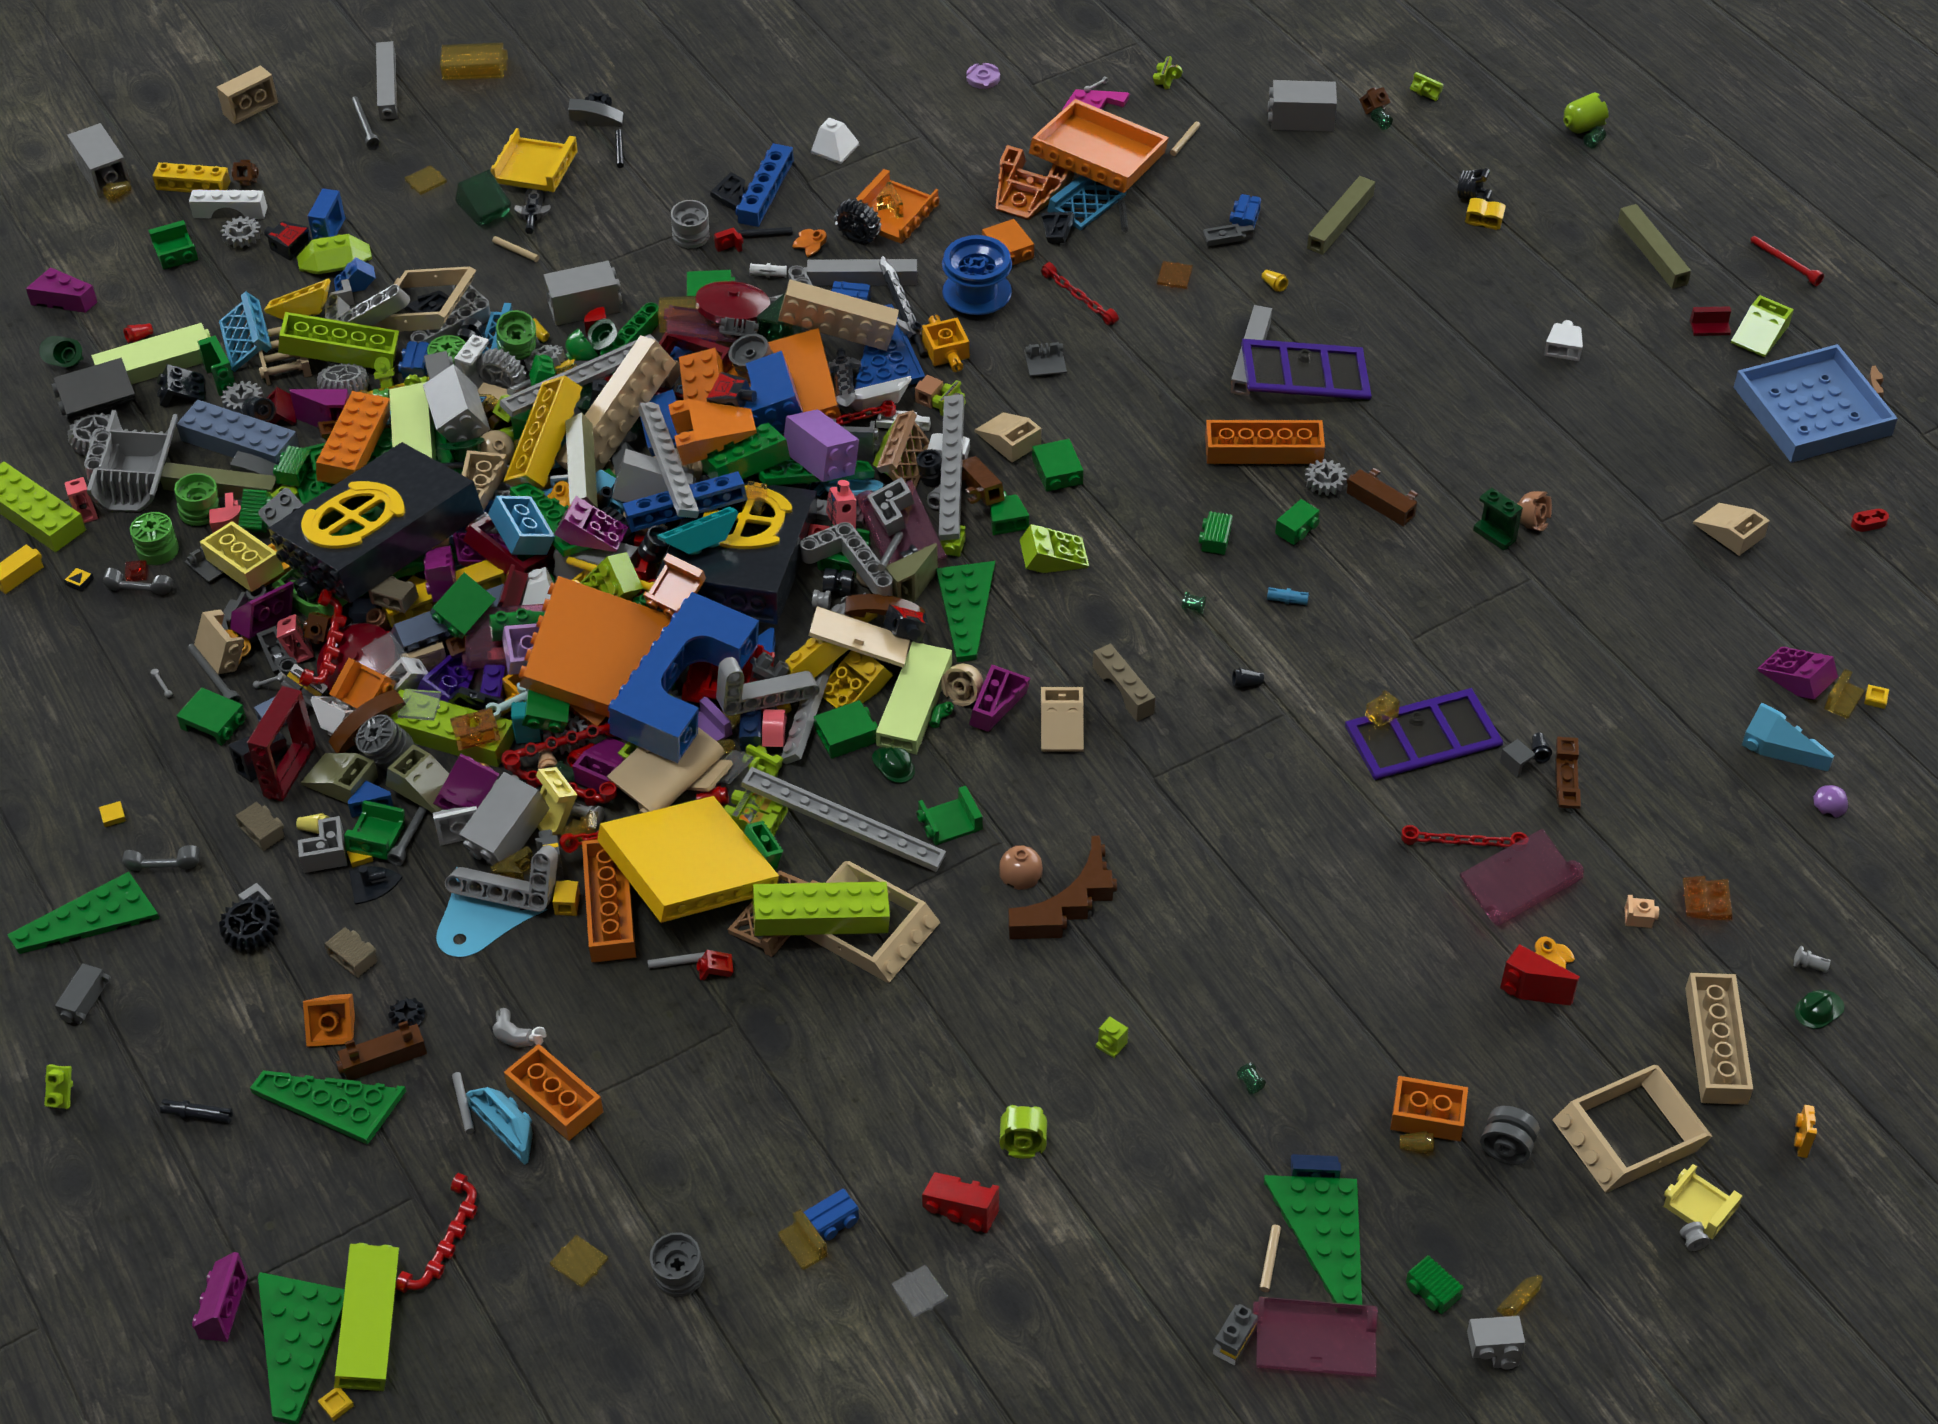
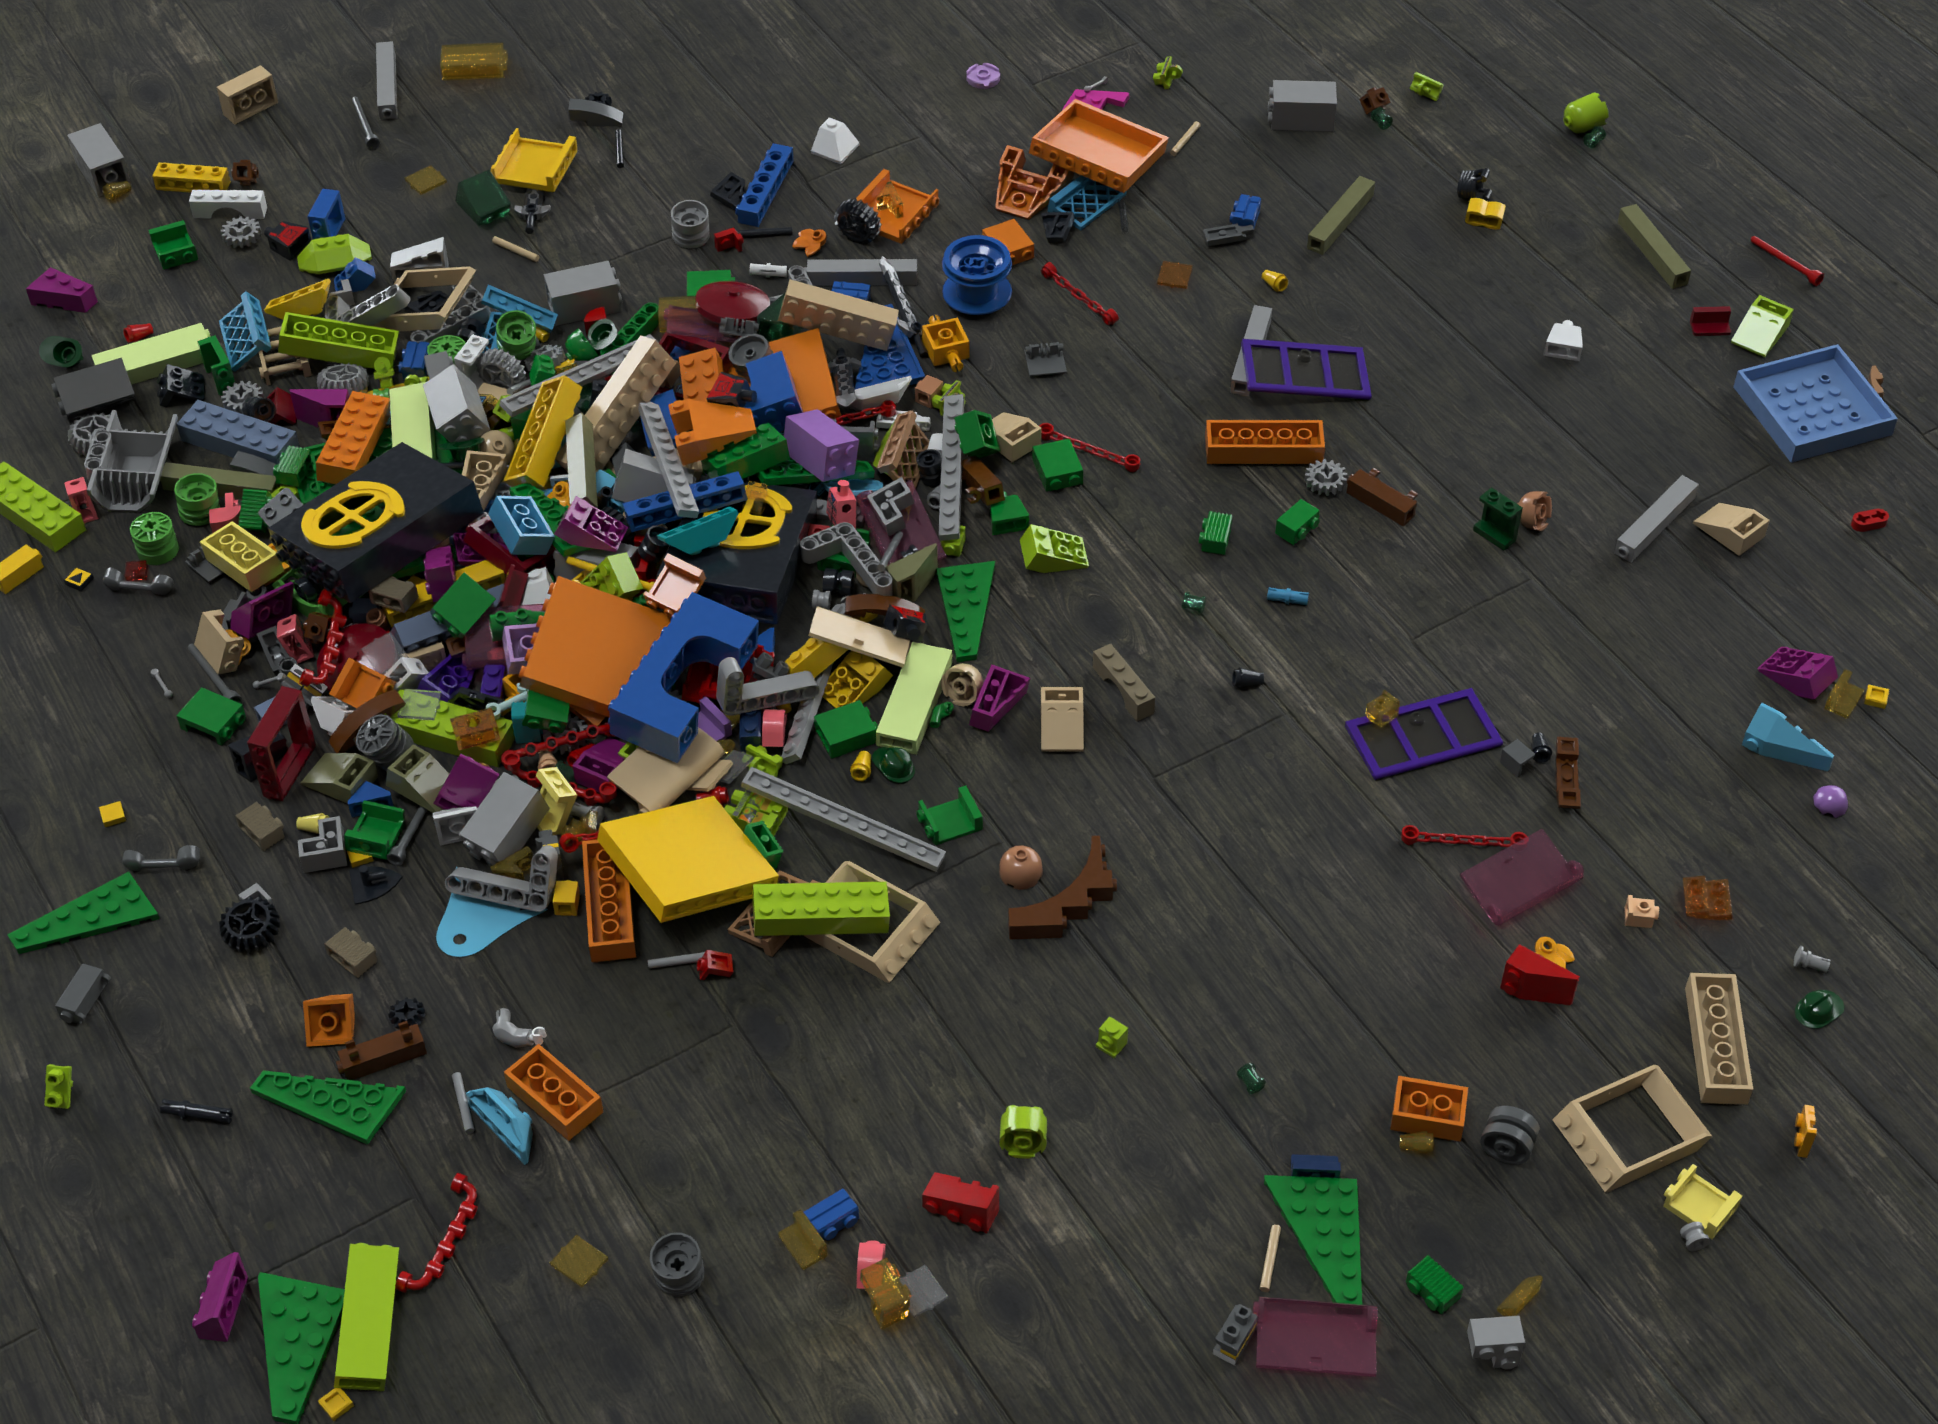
(422, 256): none -> light grey wedge
(507, 302): none -> dark azure fence
(861, 766): none -> yellow cone
(867, 1255): none -> coral brick
(887, 1294): none -> clear yellow brick
(976, 434): none -> green brick
(1132, 461): none -> red piece
(1656, 518): none -> light grey brick

